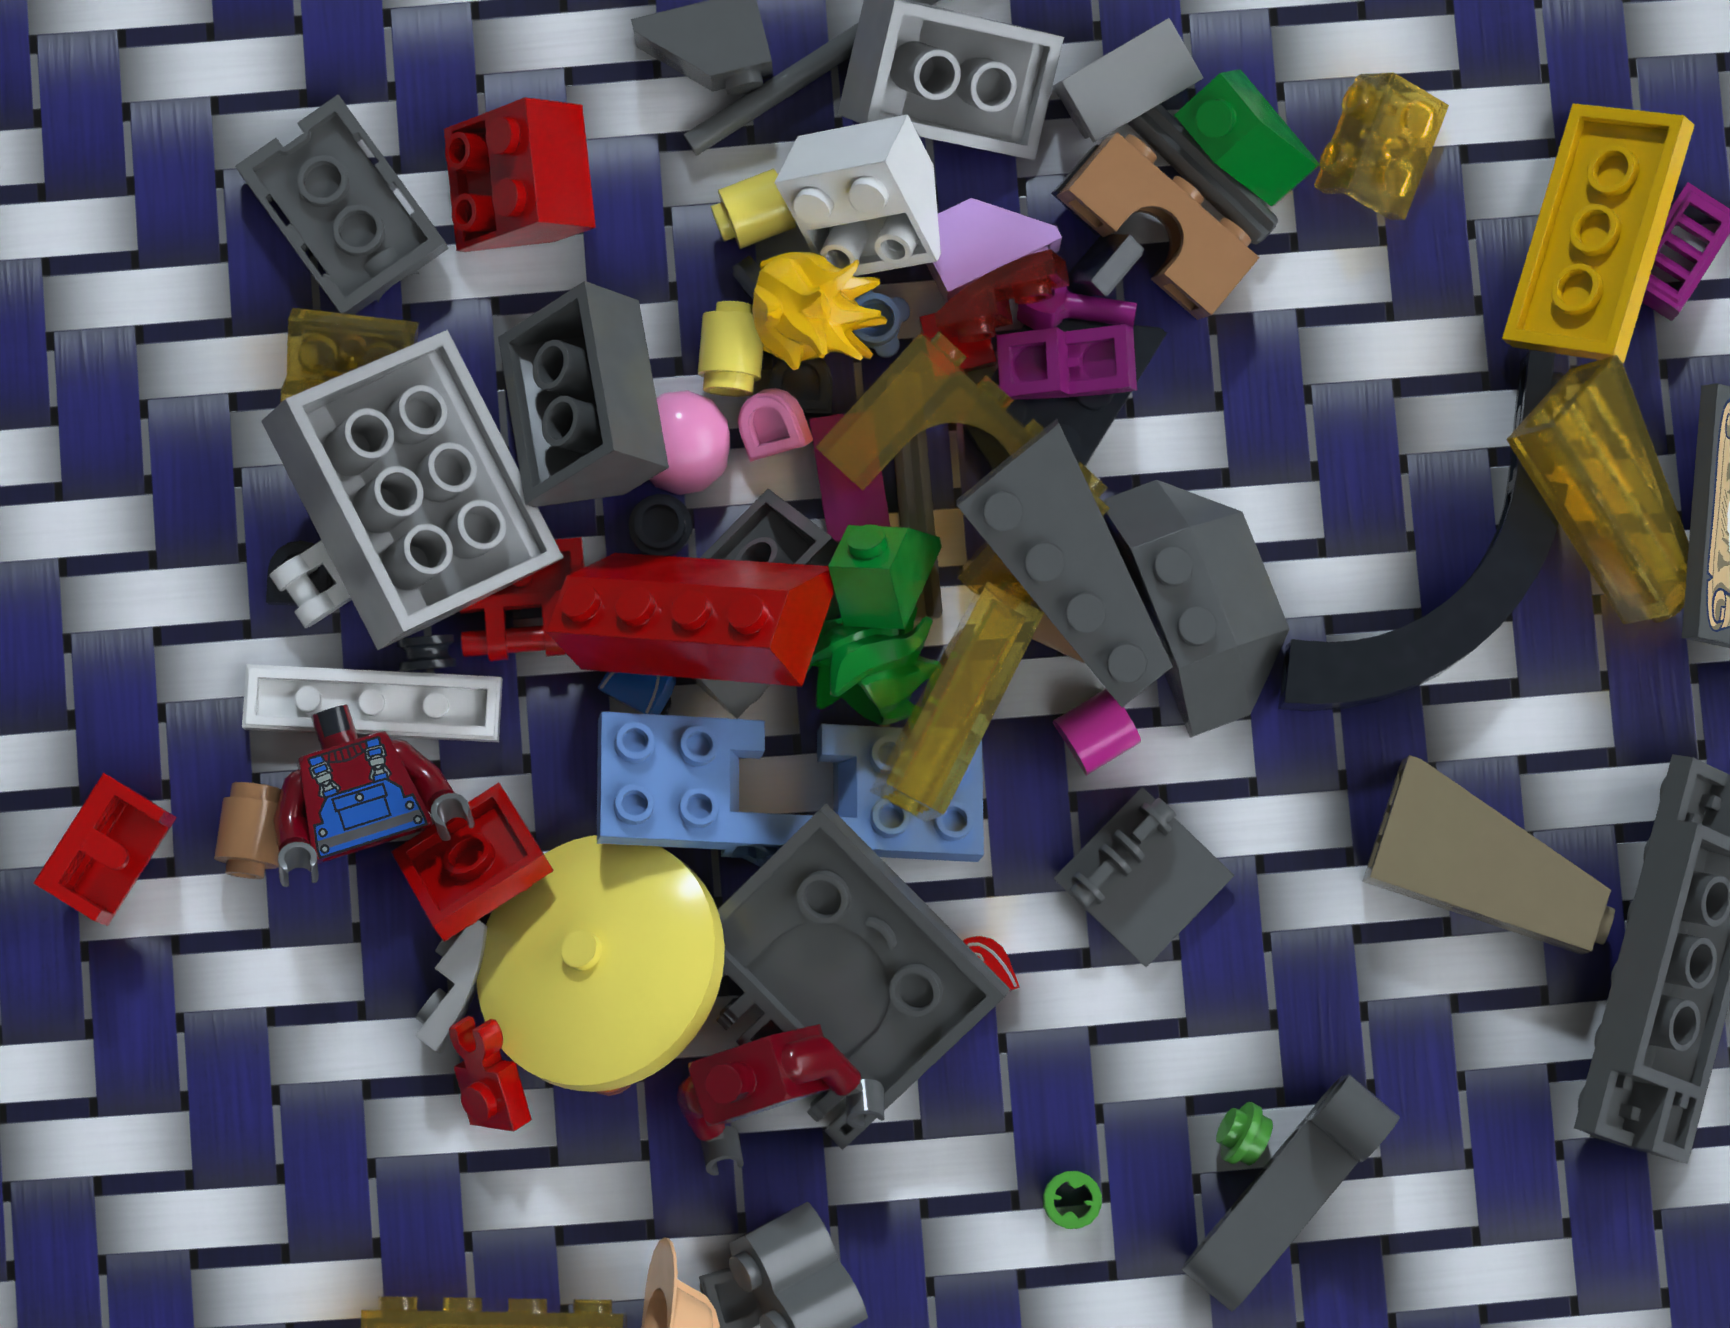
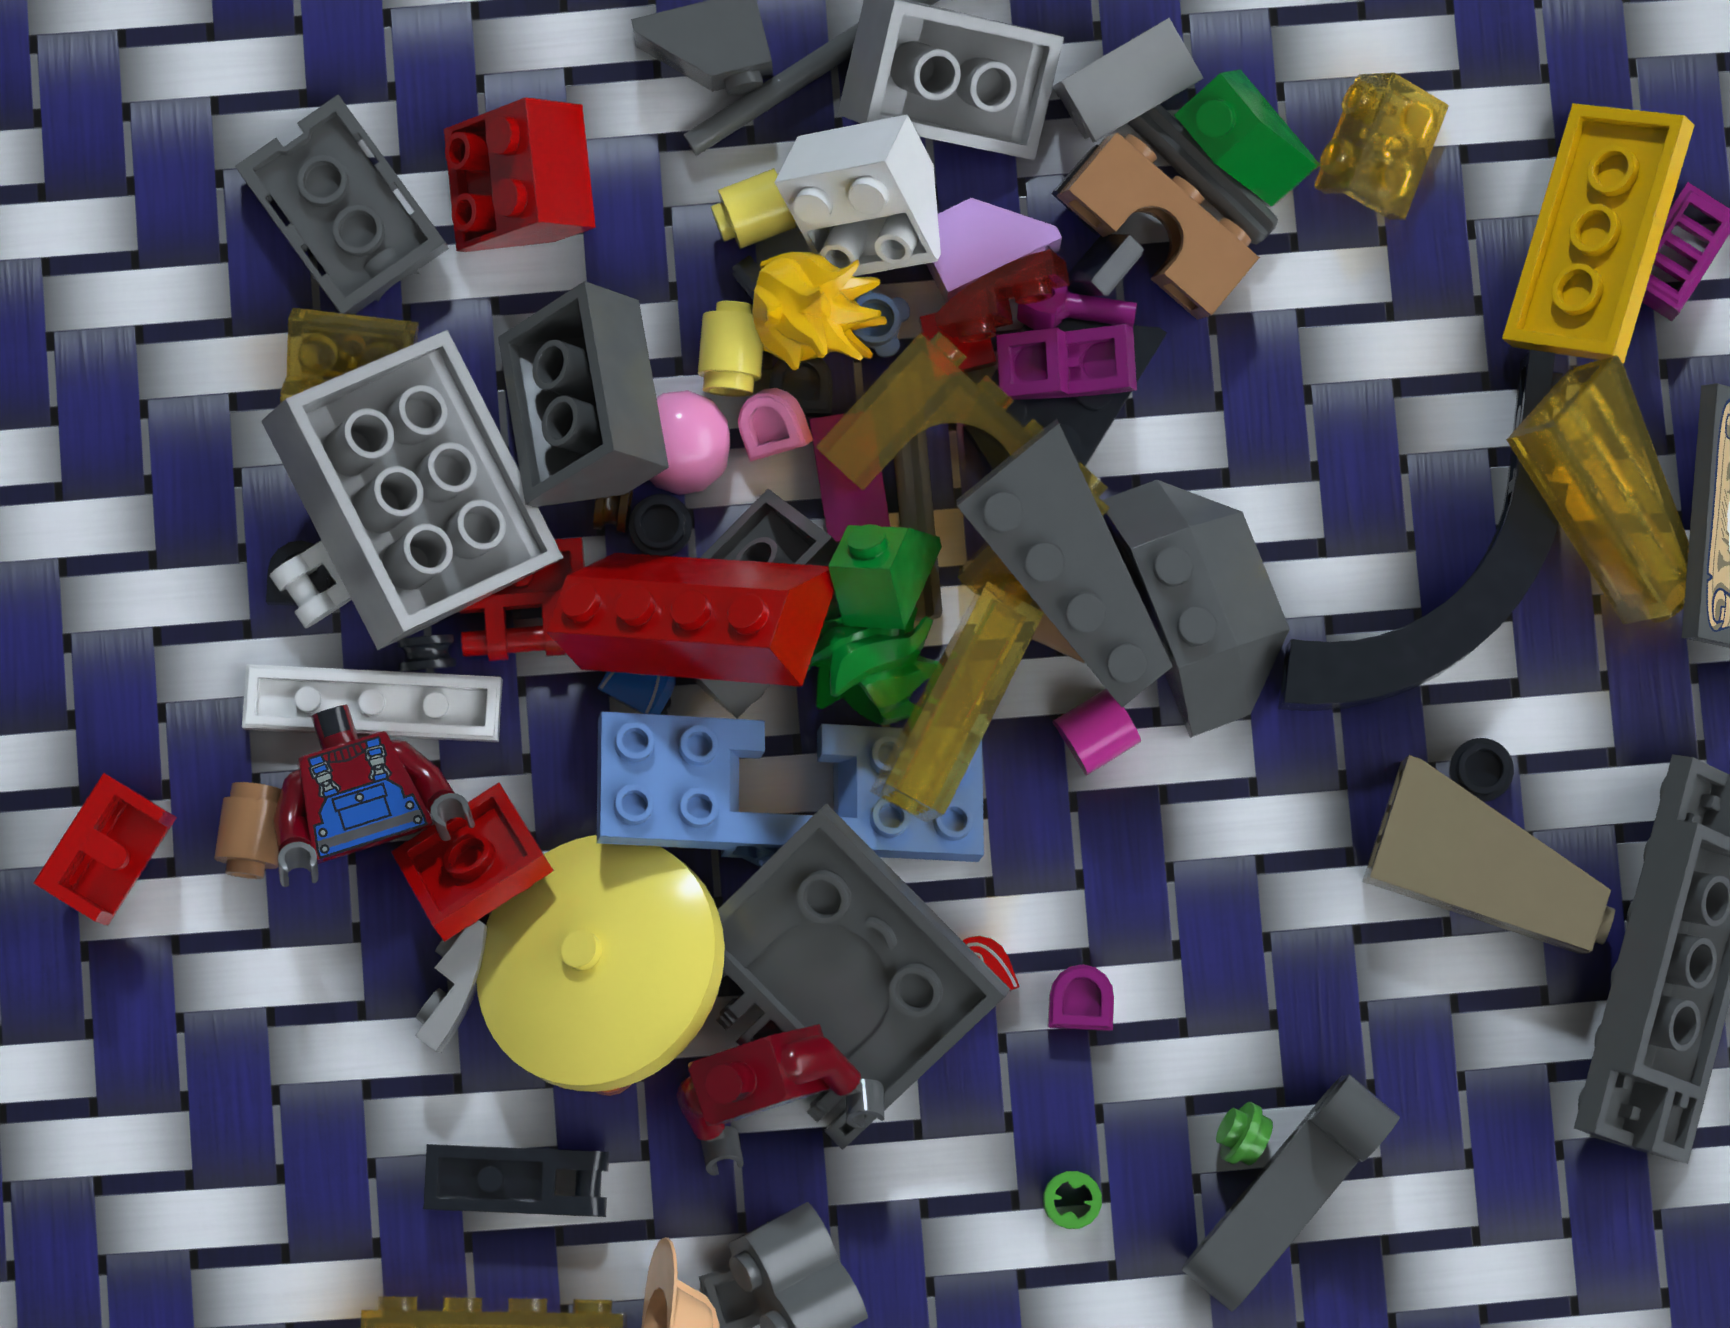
(488, 1084): red plate -> none
(512, 1180): none -> black plate
(613, 511): none -> dark brown bush
(1081, 1000): none -> magenta tile
(1144, 876): dark grey hinge -> none
(1482, 768): none -> black plate

